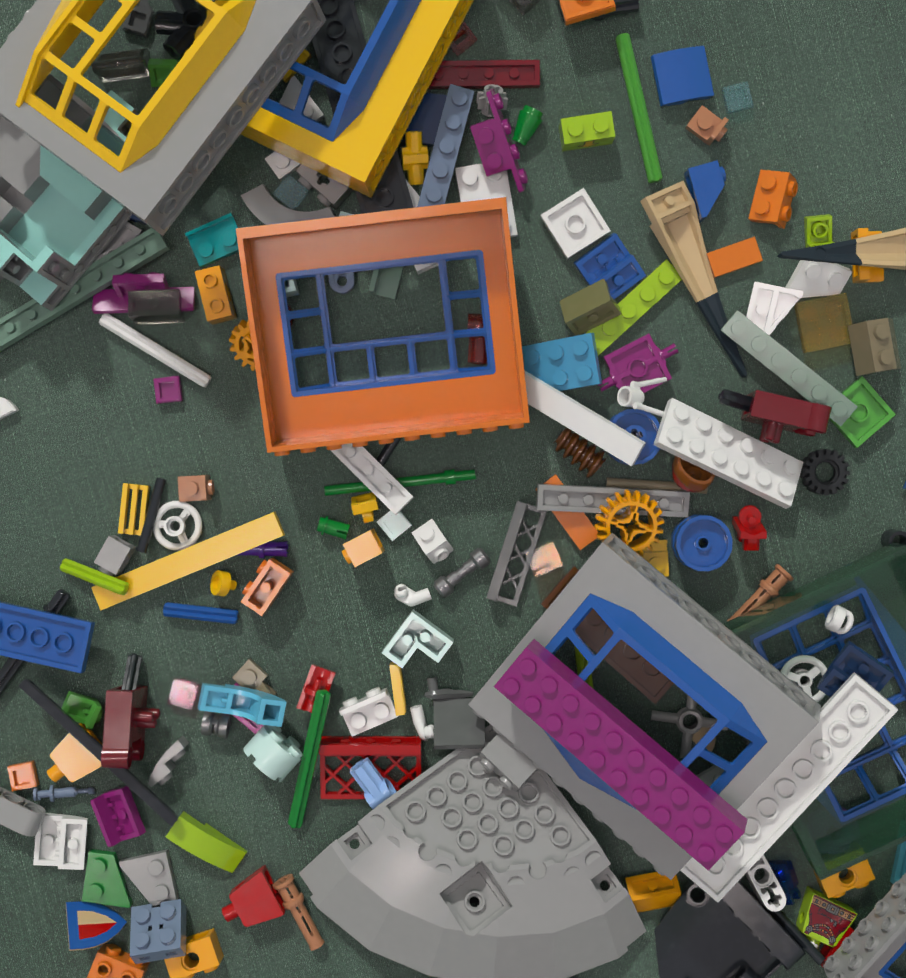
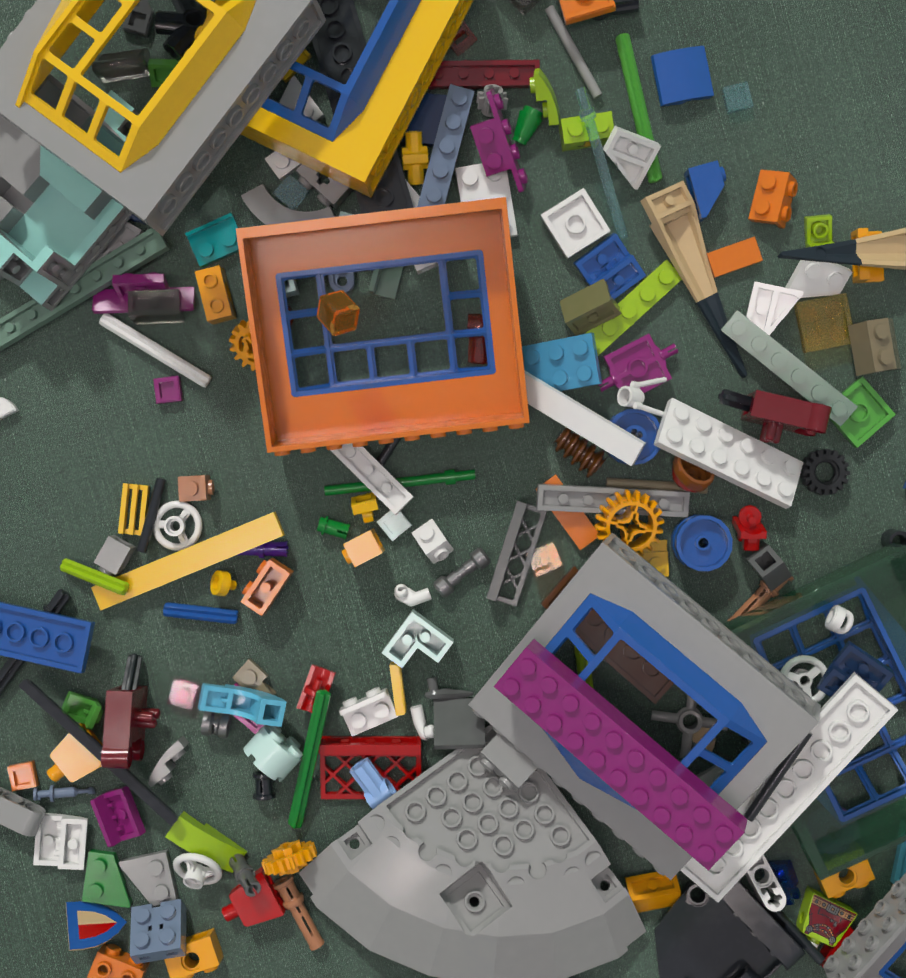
(197, 874): none -> white piece
(244, 875): none -> flat silver pin
(263, 787): none -> black bush
(289, 858): none -> light orange gear
(338, 312): none -> clear orange panel
(542, 88): none -> lime slope
(573, 52): none -> light grey bar
(587, 115): none -> clear light blue bar
(631, 154): none -> white wing
(707, 126): nougat bracket -> none
(767, 565): none -> dark grey slope
(774, 780): none -> black bar

